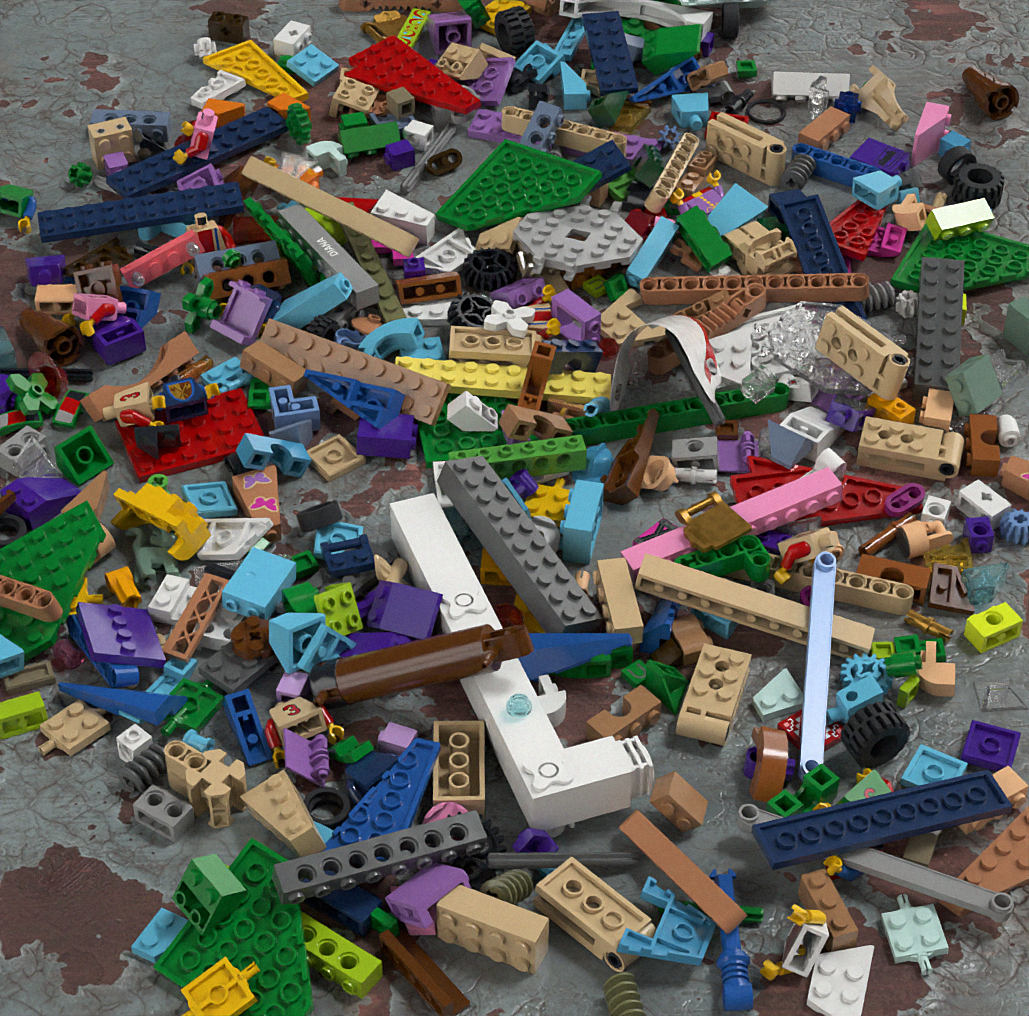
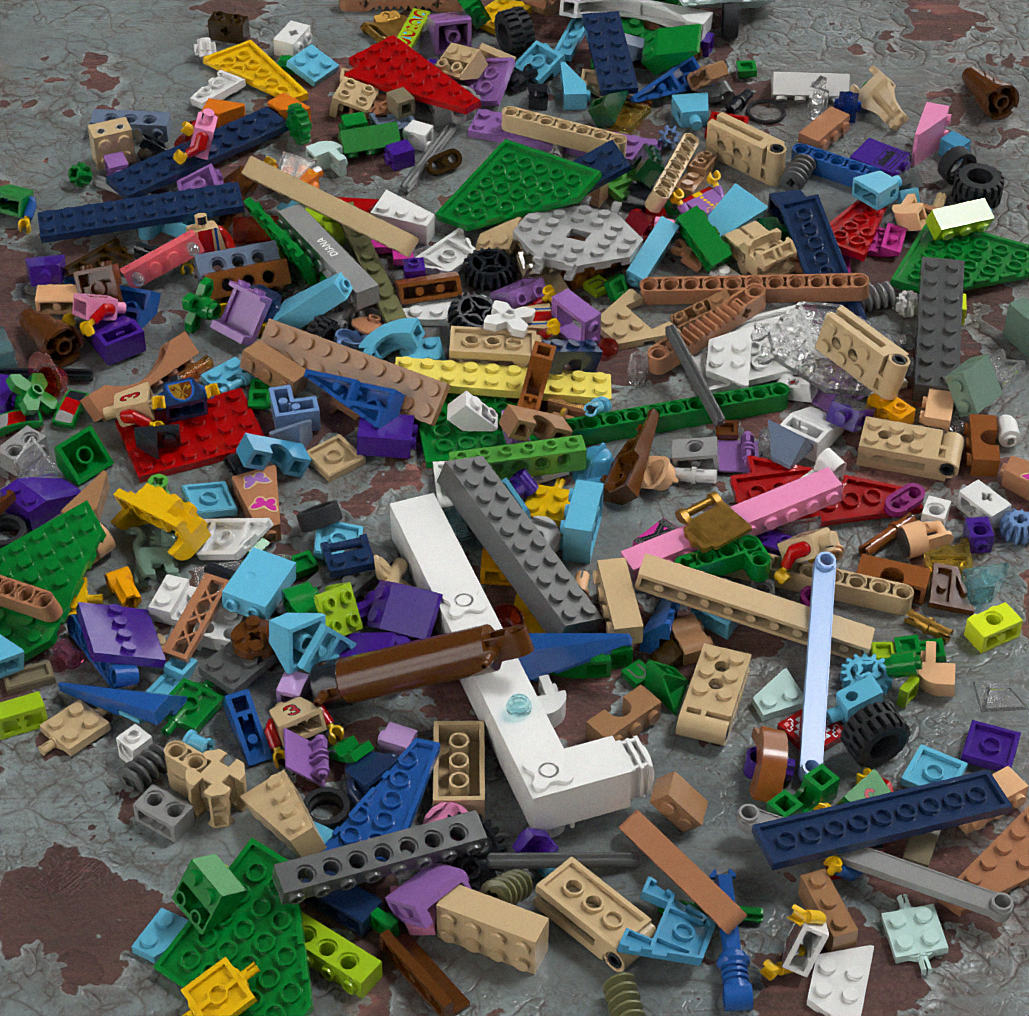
(231, 258): green plate -> none
(543, 114): sand blue brick -> none
(695, 344): white piece -> none
(758, 384): clear brick -> none

